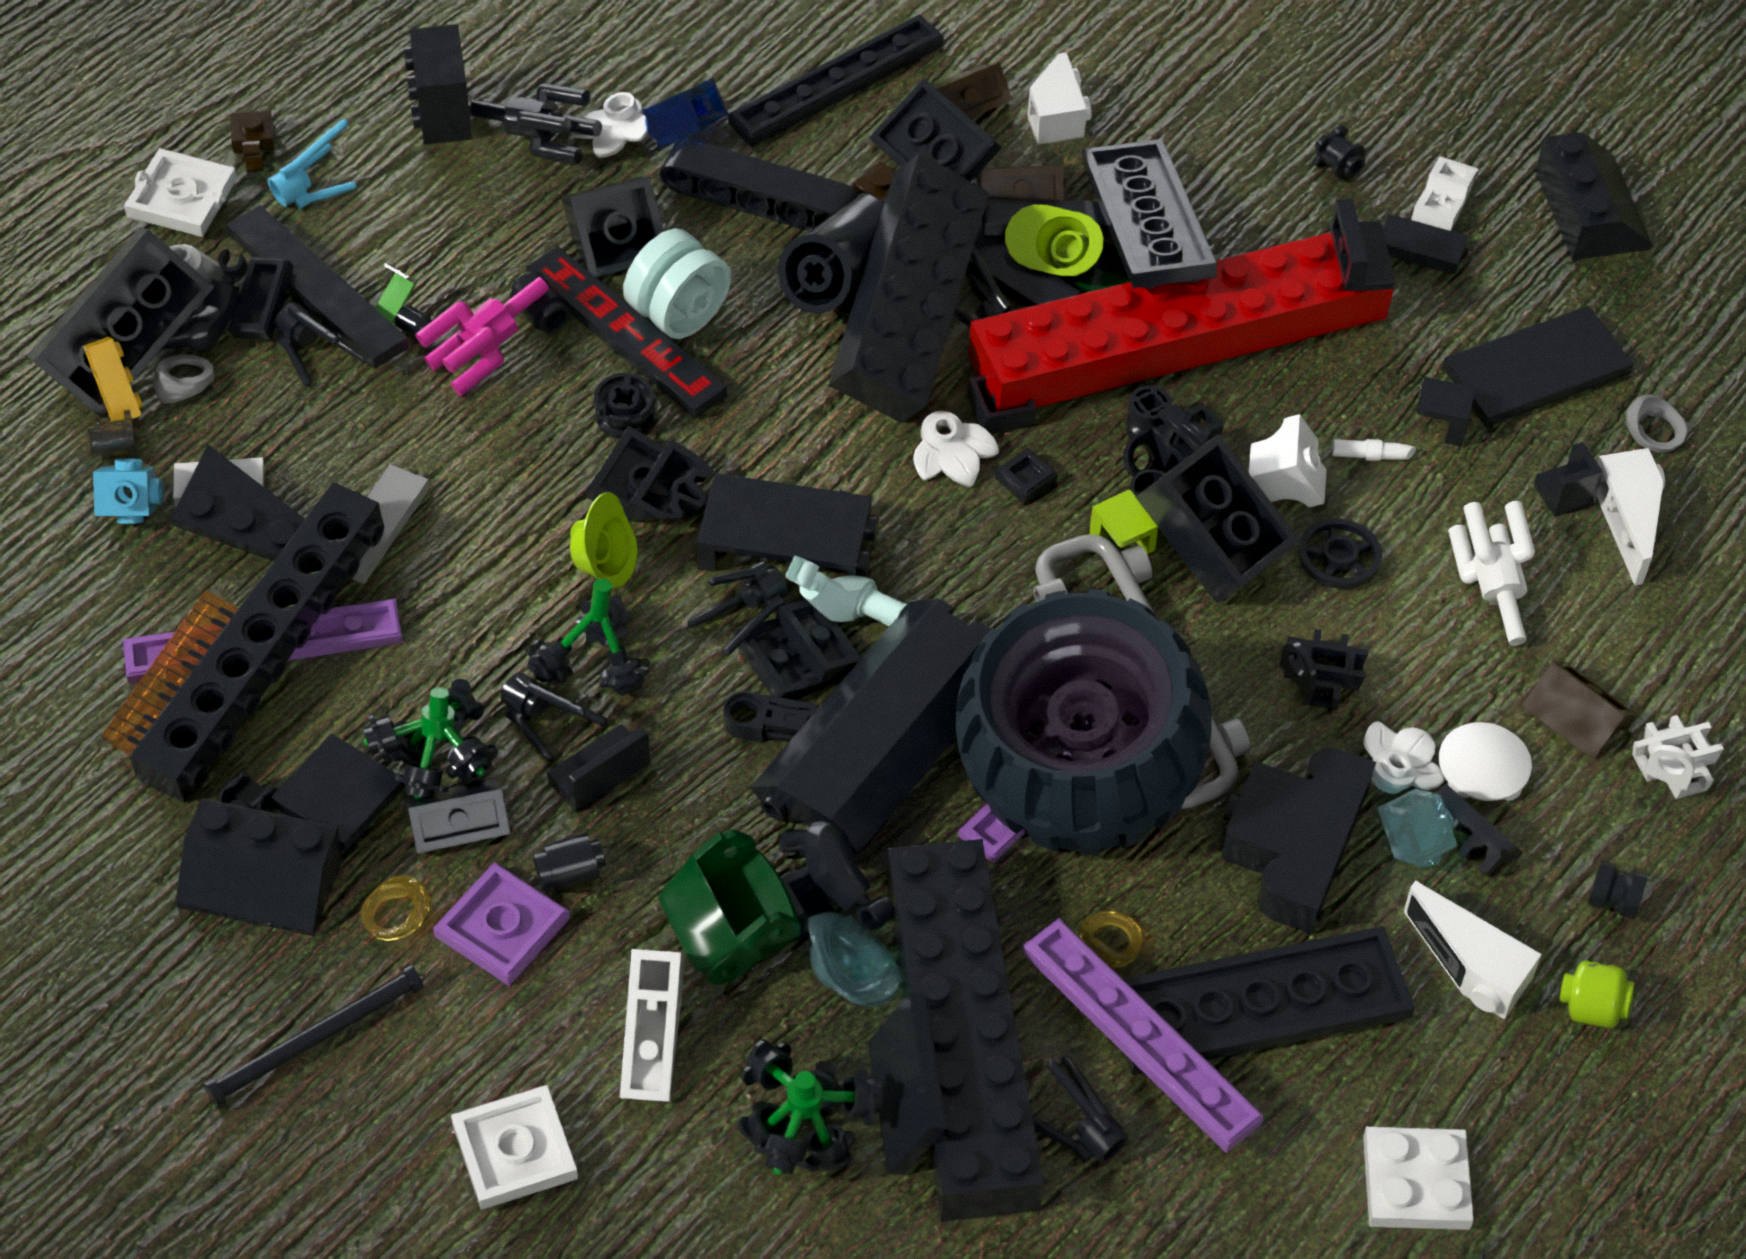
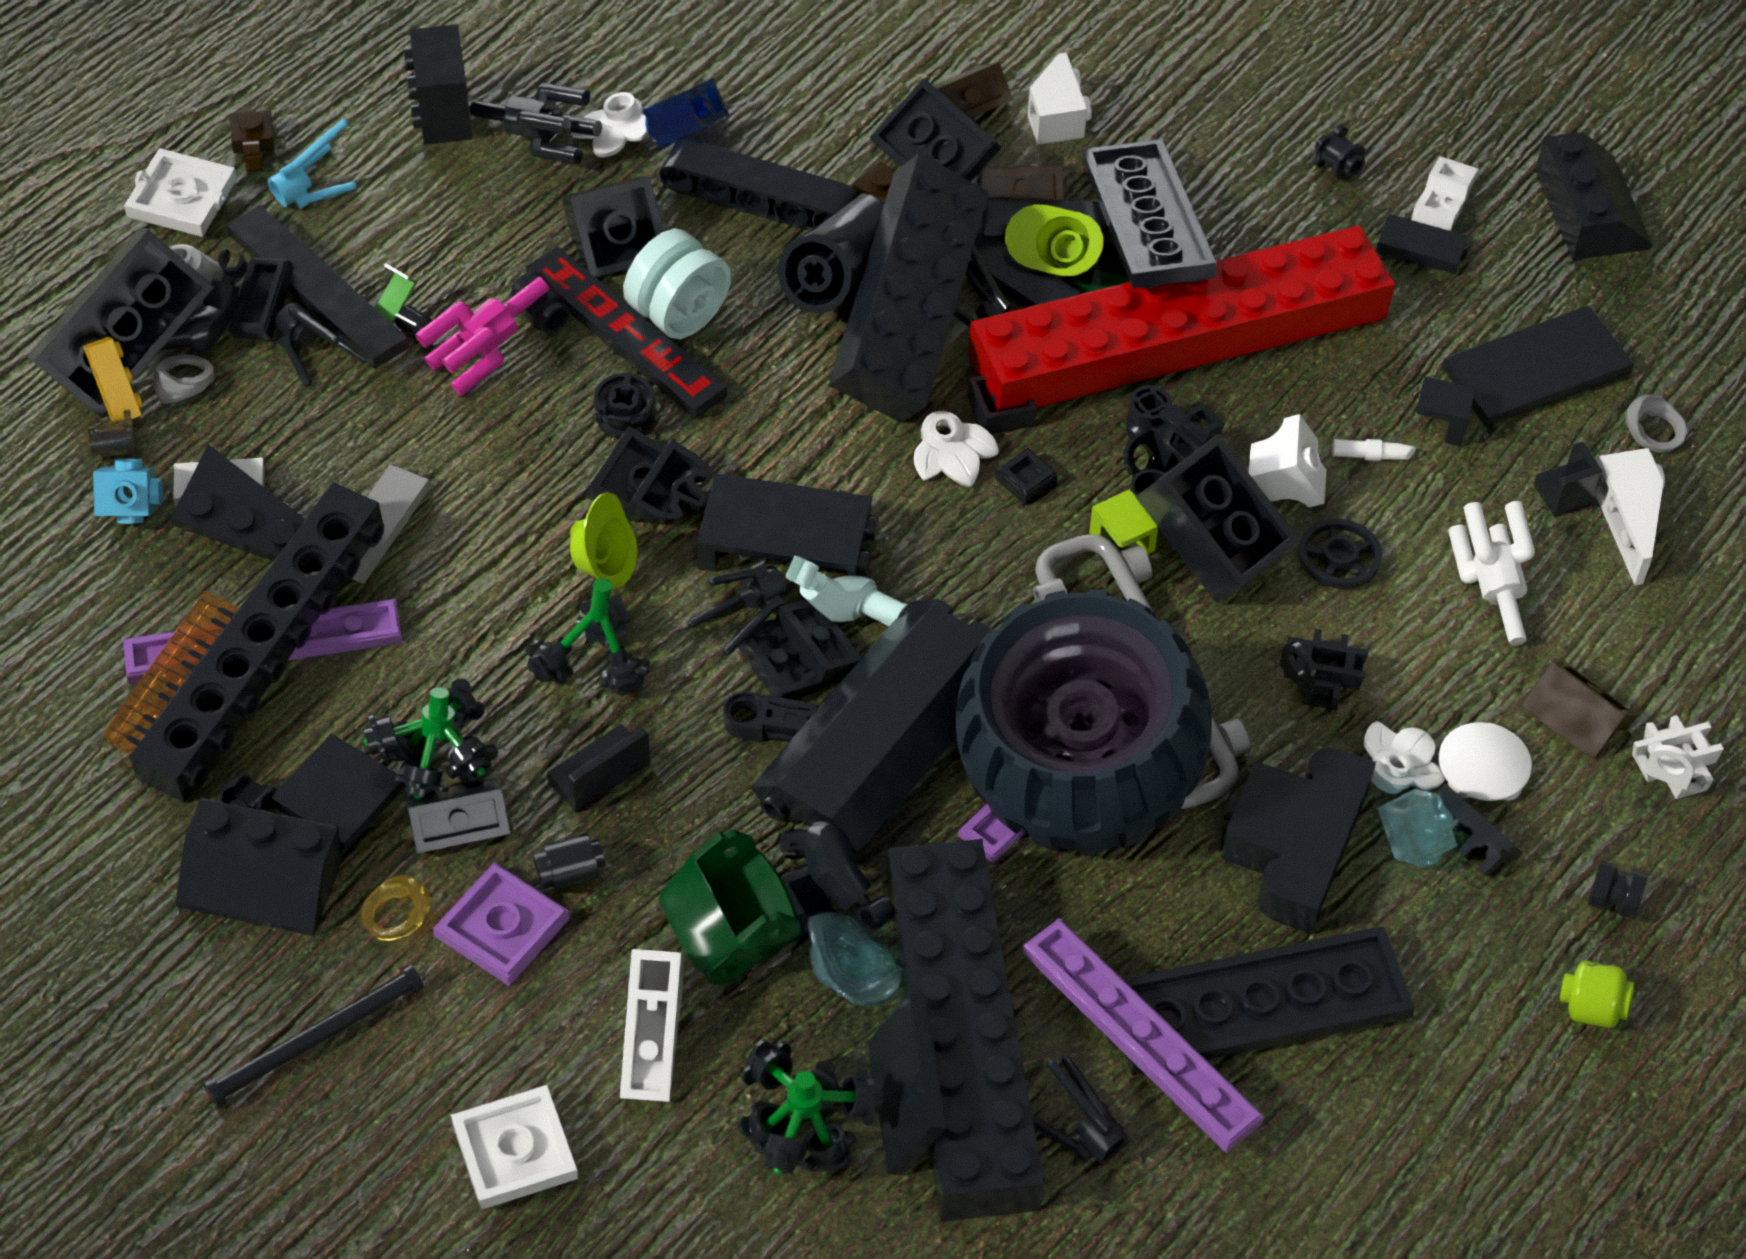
(529, 698): black plant -> none
(835, 80): black tile -> none
(1119, 920): clear yellow piece -> none
(1360, 250): black panel -> none
(1417, 1178): white plate -> none
(1476, 955): white slope -> none

